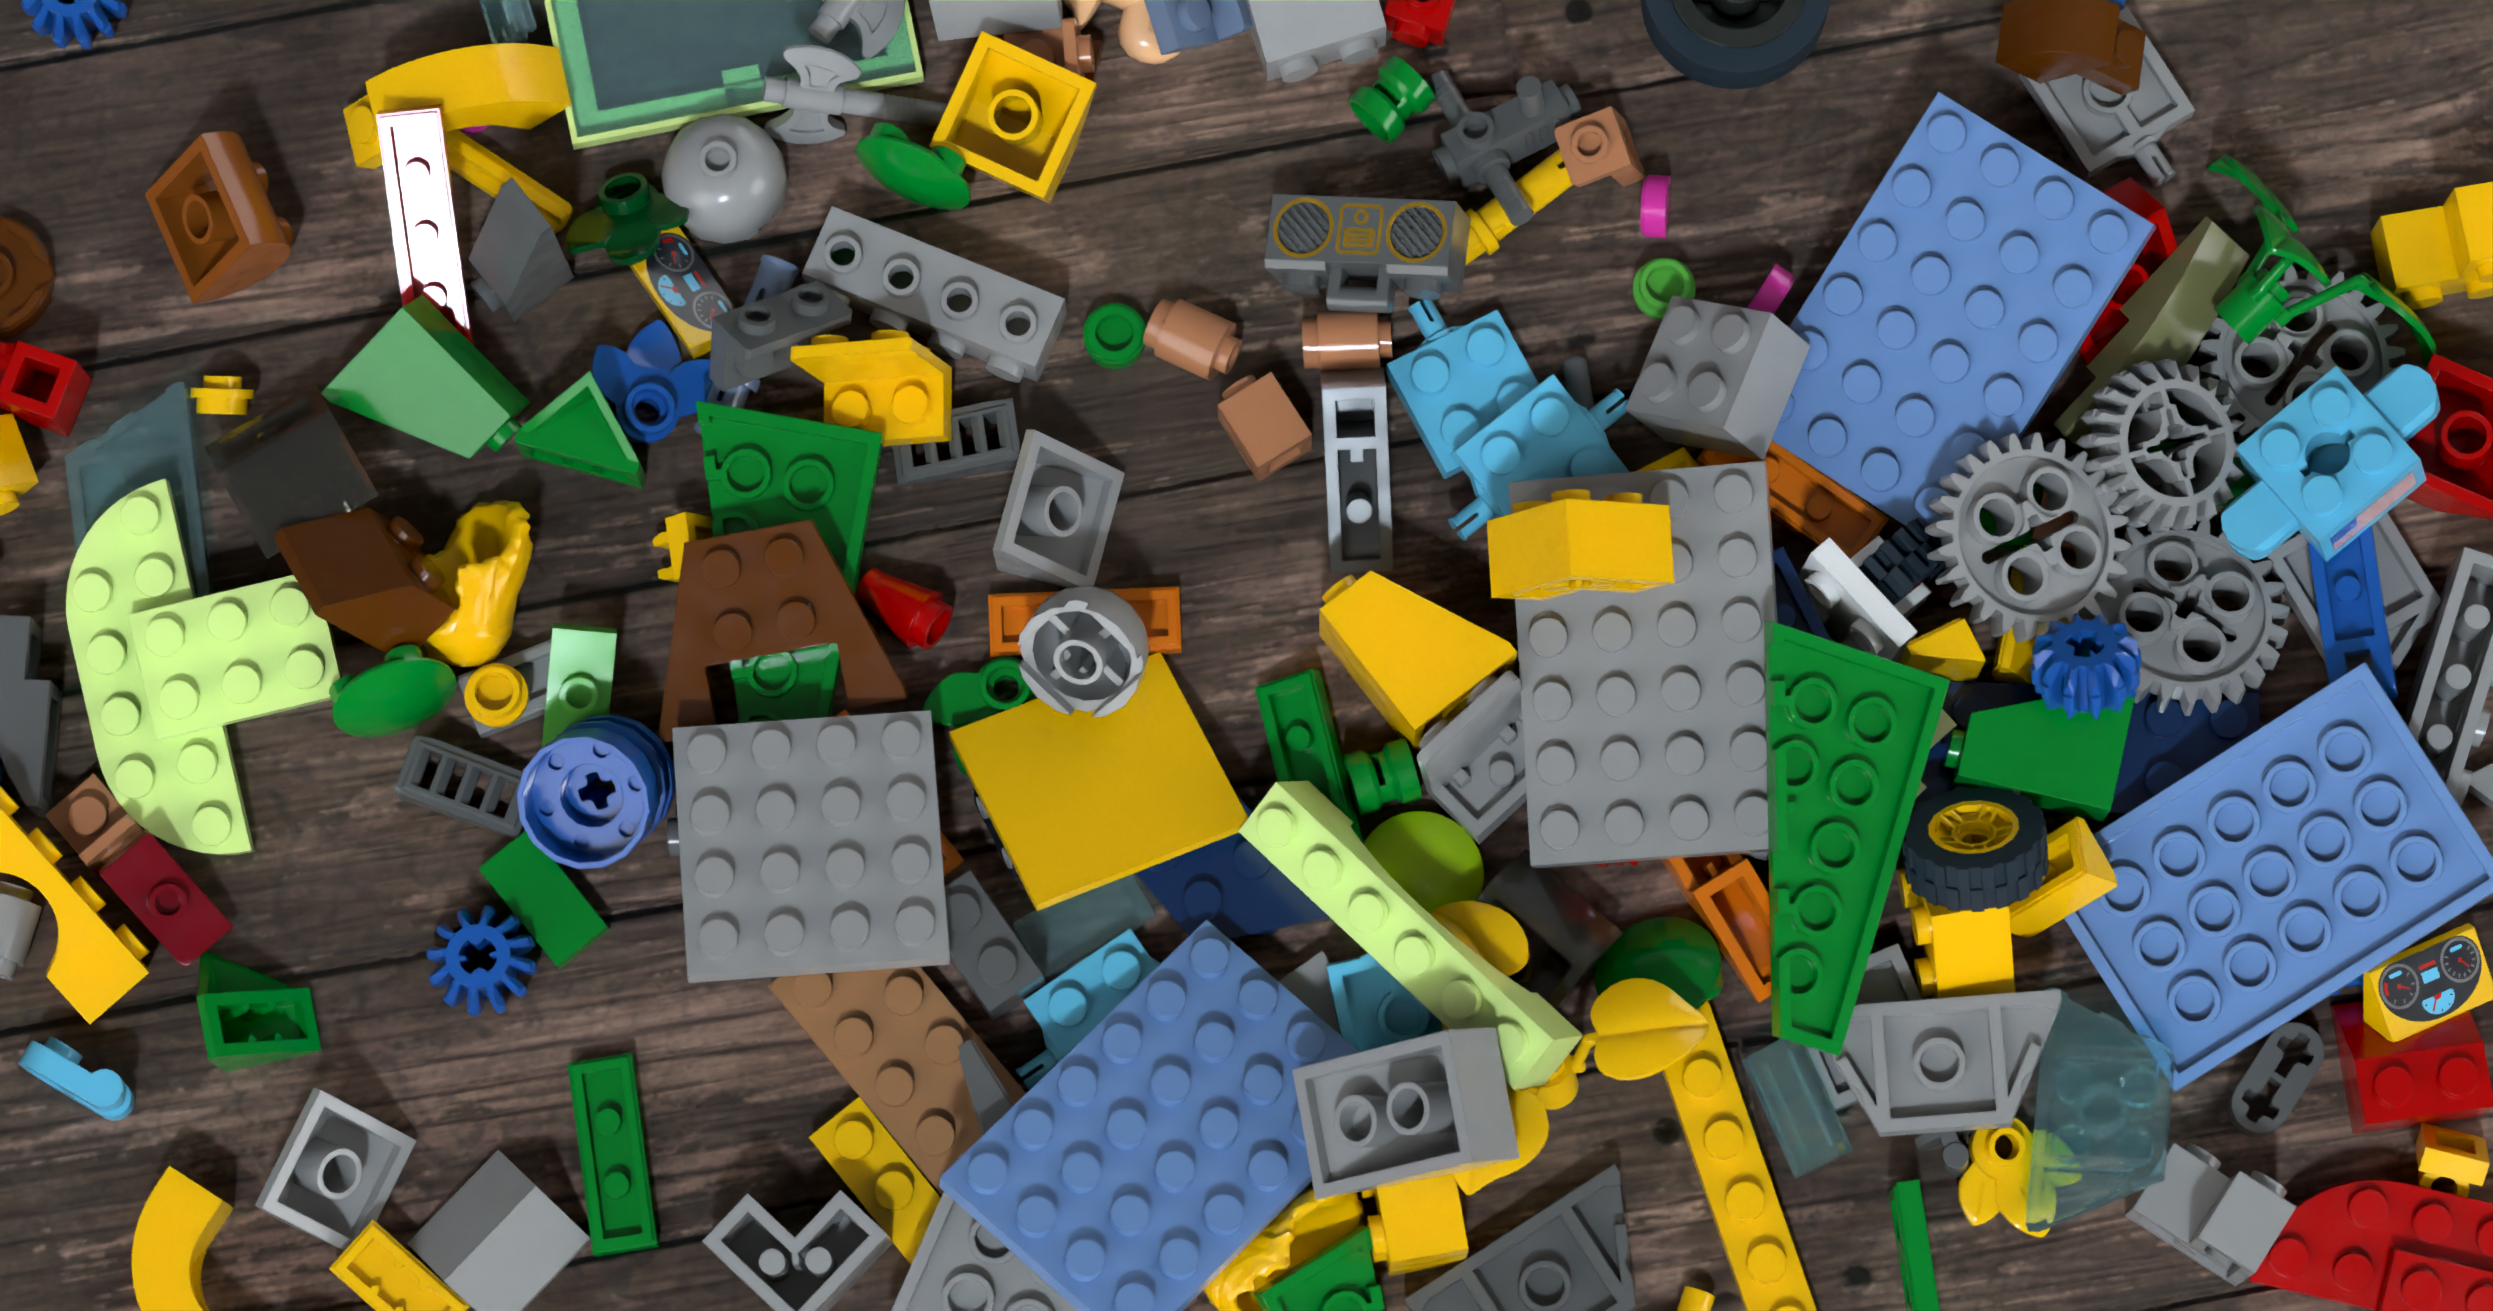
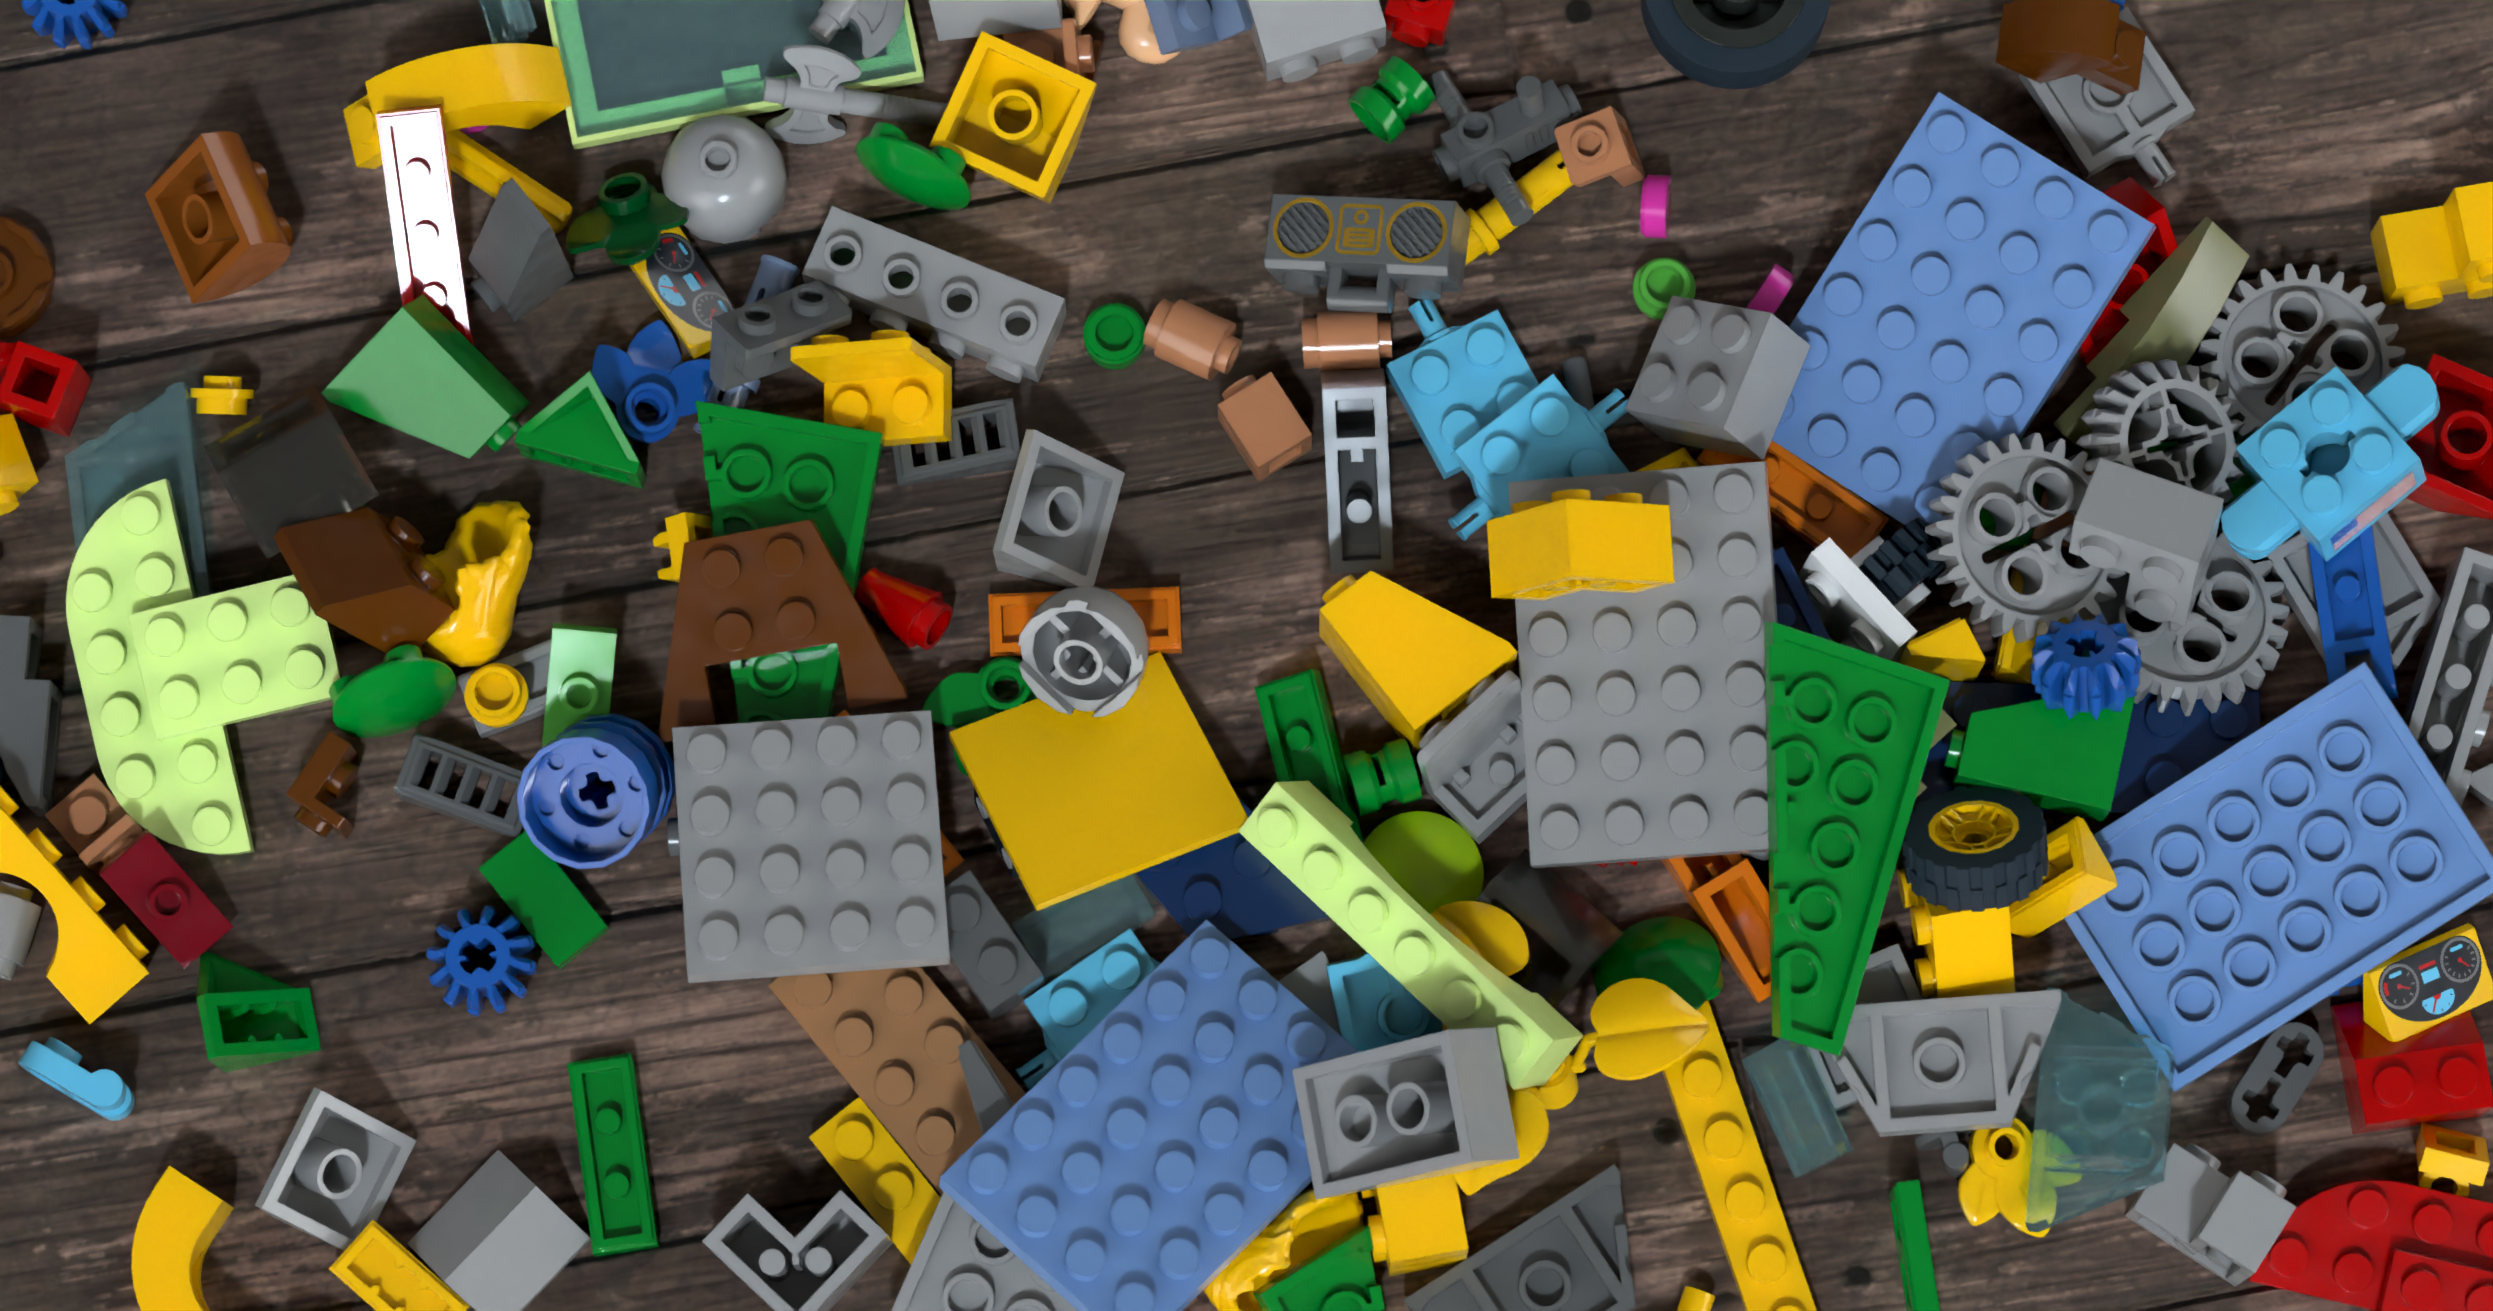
(325, 775): none -> reddish brown bracket
(2151, 531): none -> light grey brick
(2259, 296): green plant -> none

